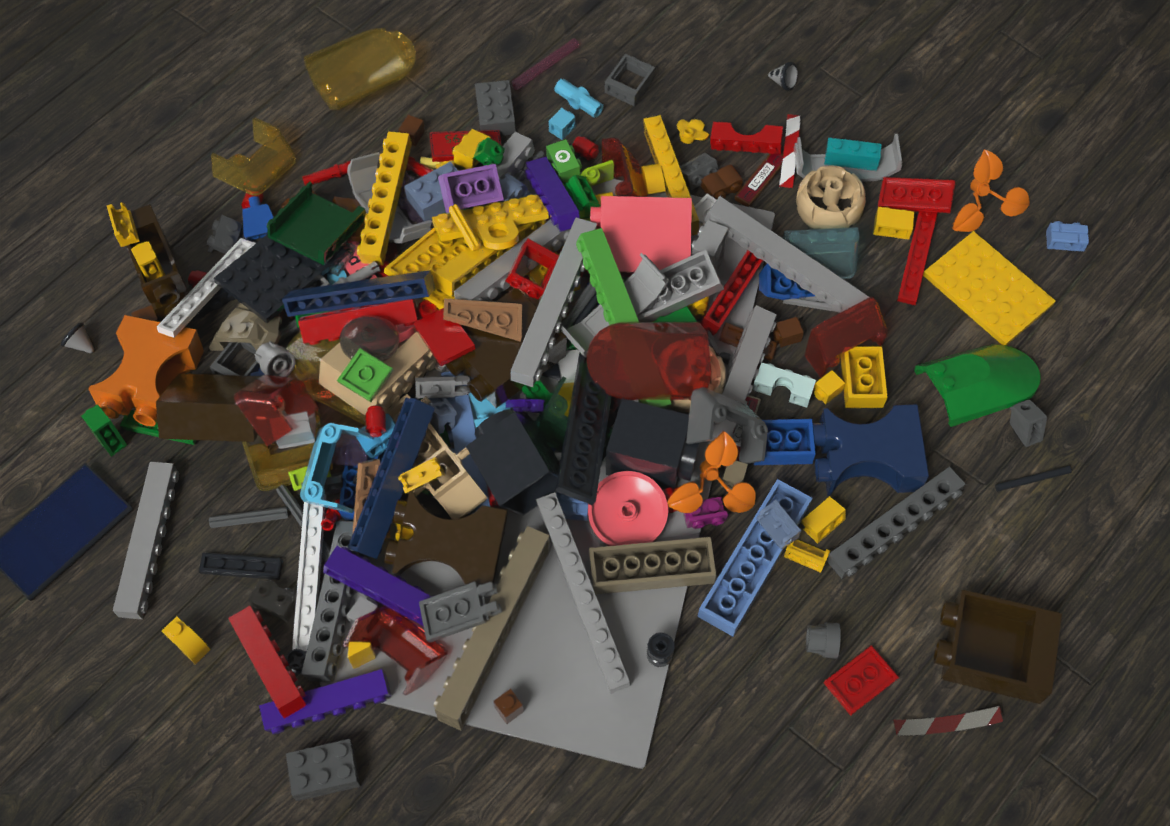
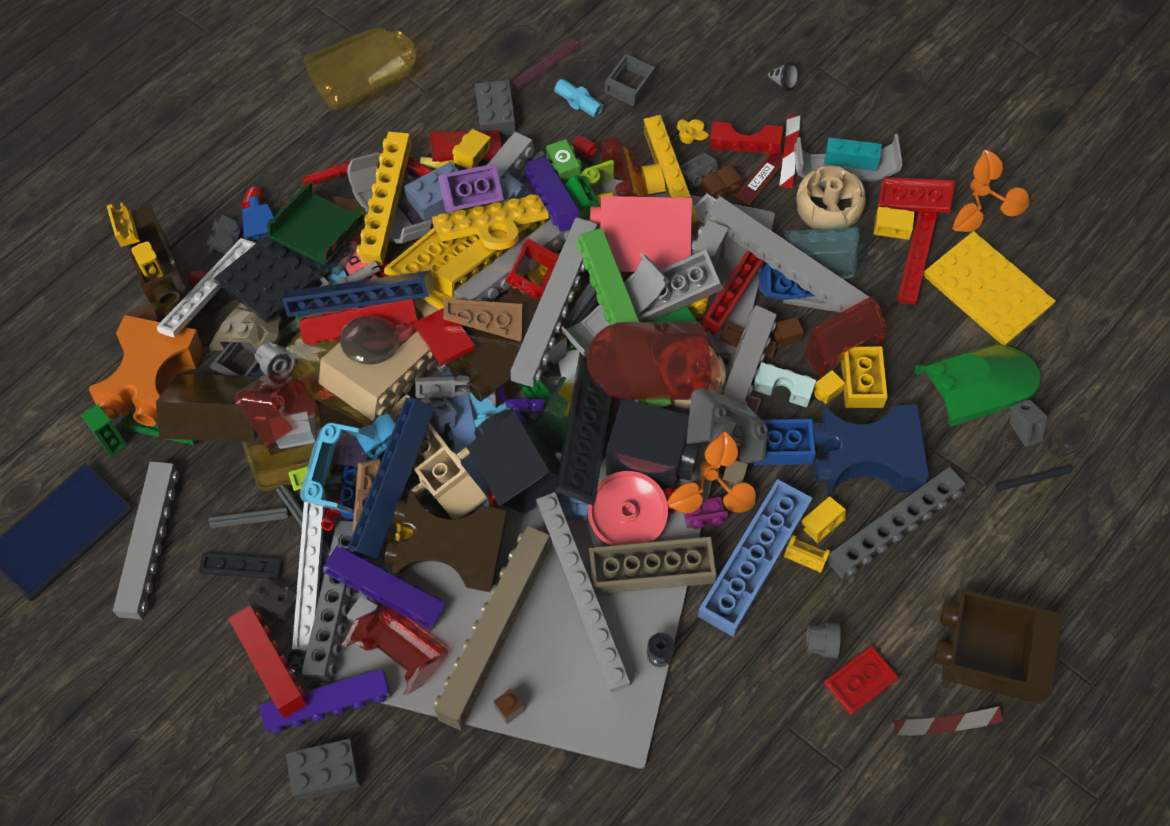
(78, 339): light grey hat -> none
(186, 640): yellow brick -> none
(261, 168): clear yellow windscreen -> none
(360, 653): yellow slope -> none
(365, 375): bright green tile -> none
(375, 421): red brick -> none
(413, 127): reddish brown brick -> none
(421, 475): yellow hinge -> none
(426, 308): red tile -> none
(458, 610): dark grey tile -> none
(464, 227): yellow axle -> none
(489, 152): green brick -> none
(562, 123): medium azure brick -> none
(778, 524): sand blue hinge -> none
(1067, 236): medium blue brick -> none

